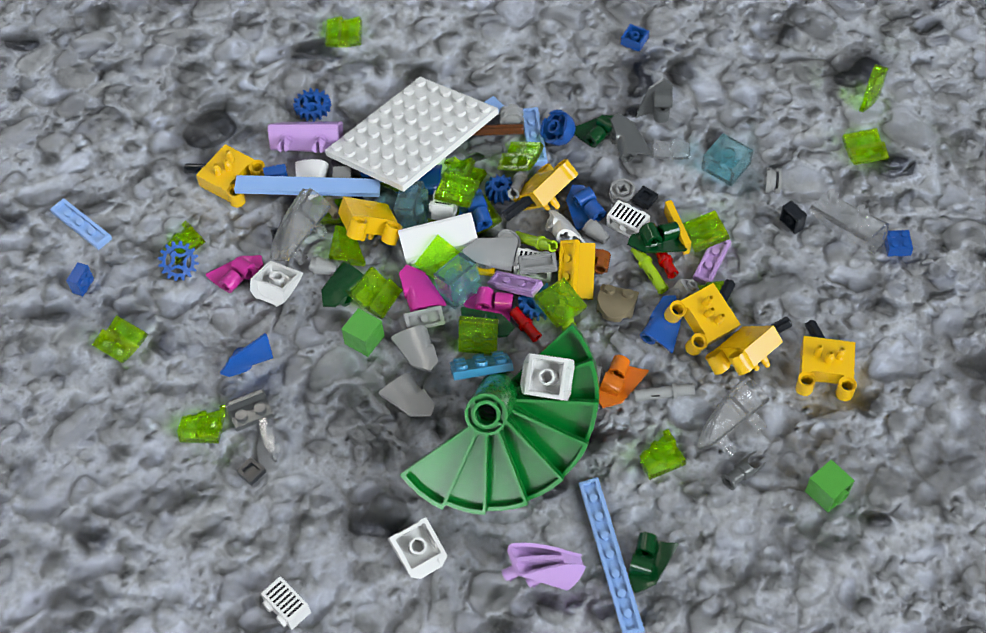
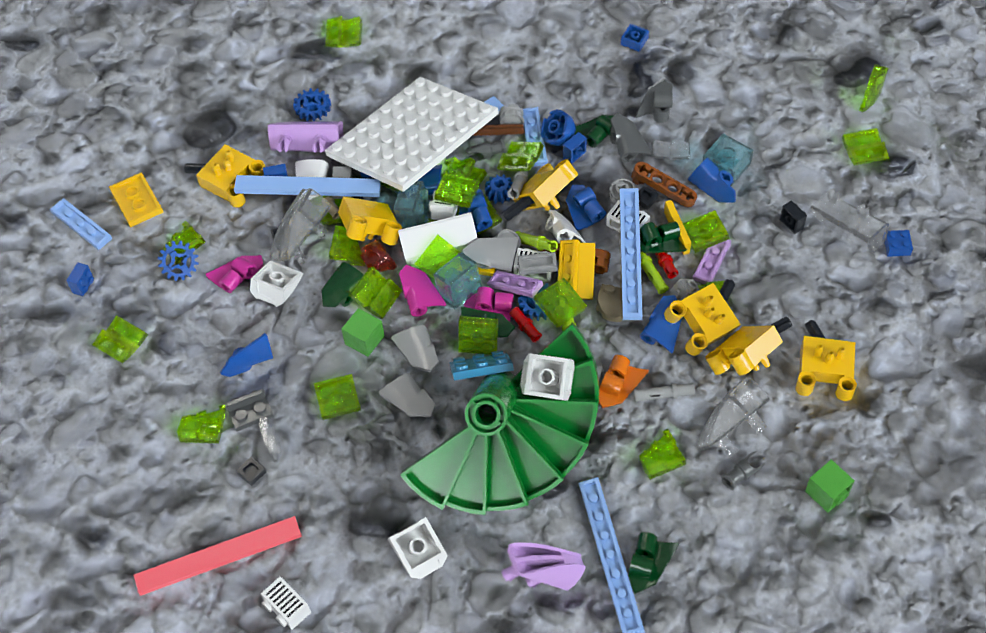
(136, 199): none -> yellow tile
(217, 556): none -> coral tile
(322, 266): light grey cone -> none
(337, 396): none -> clear neon green plate
(377, 257): none -> clear red hair
(427, 317): light grey plate -> none
(574, 147): none -> blue piece
(595, 231): light grey cone -> none
(630, 254): none -> light blue plate
(640, 176): none -> dark orange beam
(714, 182): none -> blue panel
(772, 180): light grey wheel -> none

